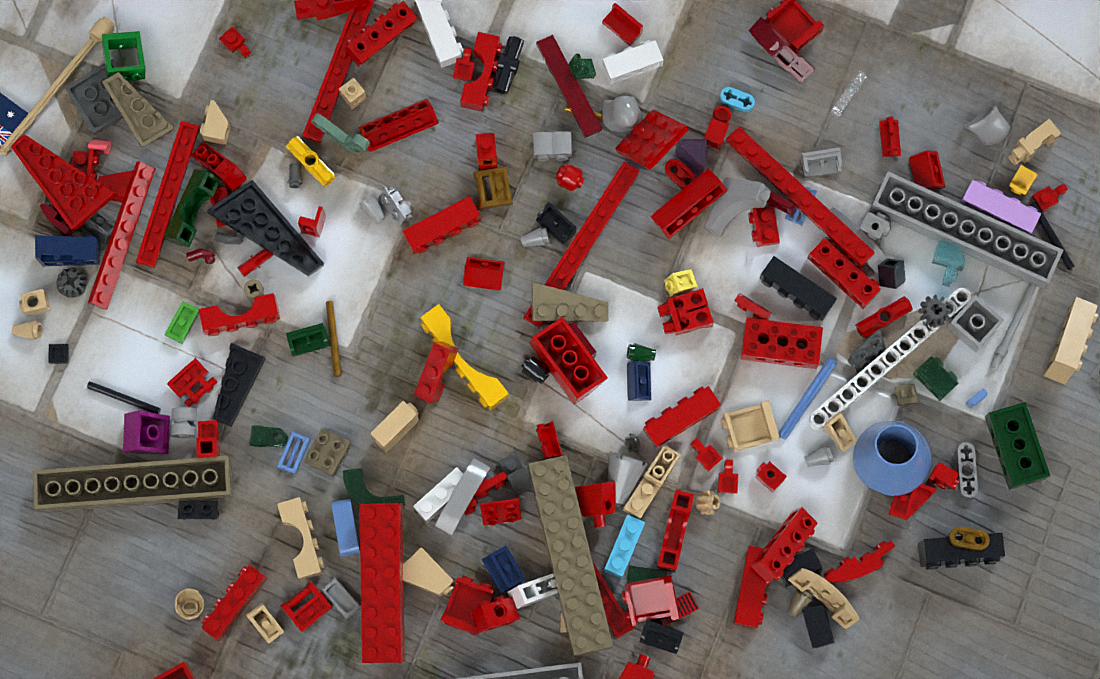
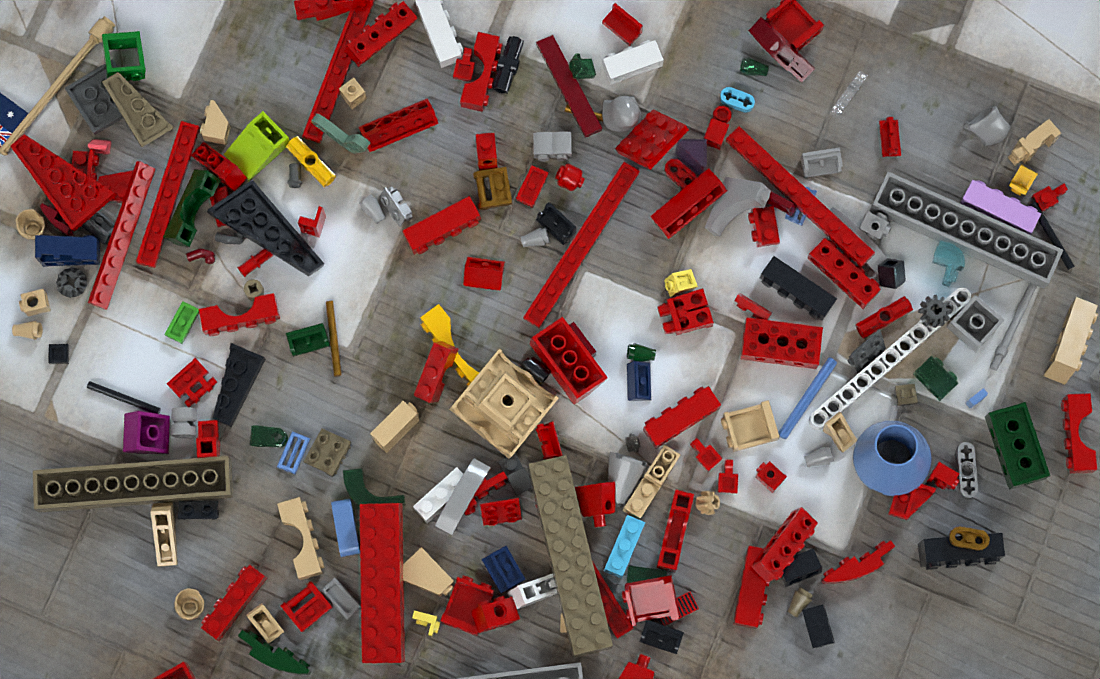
(30, 224): none -> tan hair
(164, 533): none -> tan slope
(234, 41): red plate -> none
(257, 145): none -> lime slope
(279, 660): none -> dark green slope
(424, 619): none -> light yellow bracket
(501, 424): none -> tan piece
(532, 186): none -> red plate
(553, 303): dark tan wing -> none
(753, 68): none -> clear green cone
(827, 594): tan slope -> none
(927, 170): red panel -> none
(1080, 457): none -> red arch

